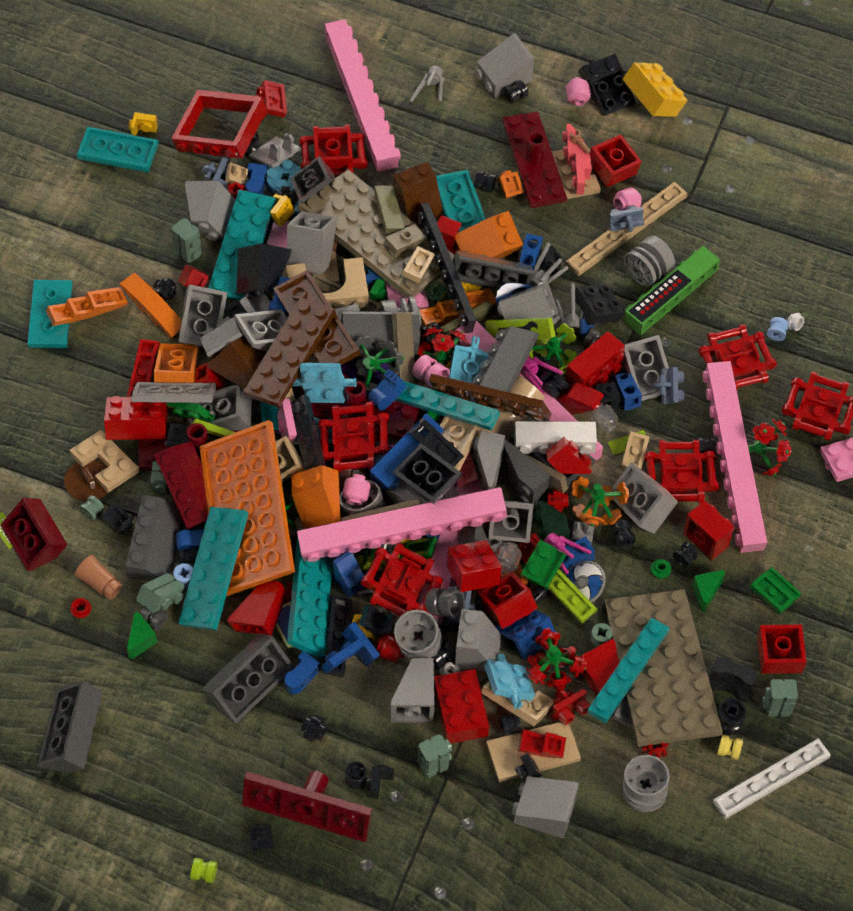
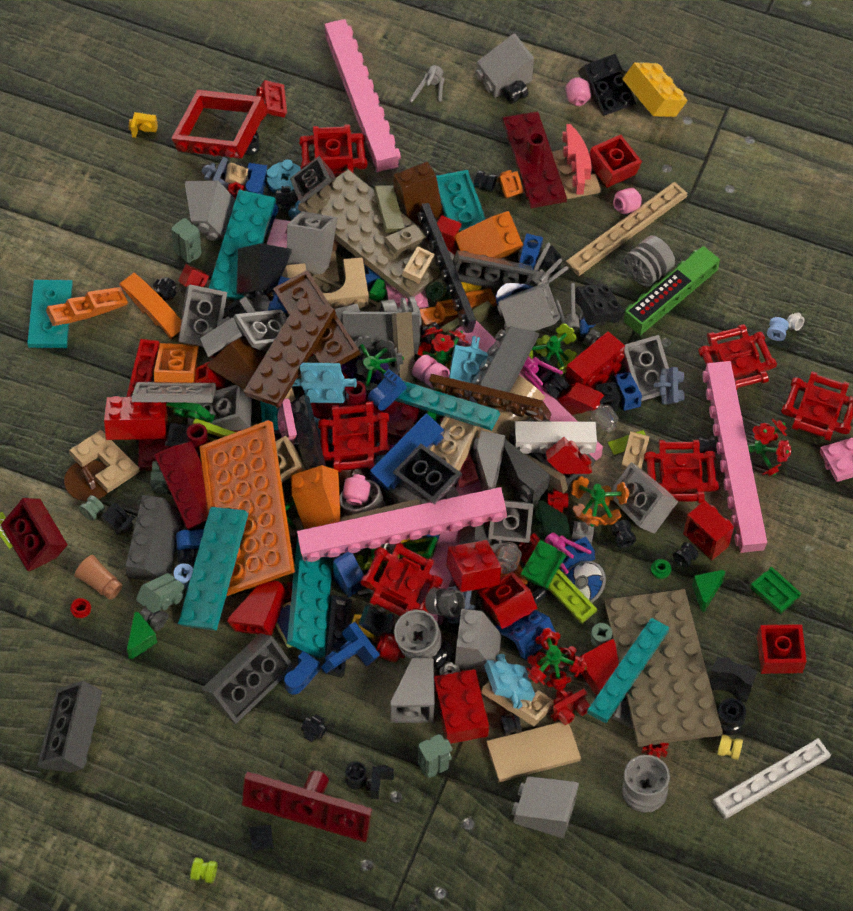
(117, 149): teal plate -> none
(275, 151): light grey plate -> none
(282, 210): yellow bracket -> none
(436, 442): black plate -> none
(528, 767): black tile -> none
(542, 326): lime tile -> none
(542, 745): red slope -> none
(576, 139): medium nougat hand -> none
(626, 218): sand blue hips -> none
(780, 697): sand green brick -> none

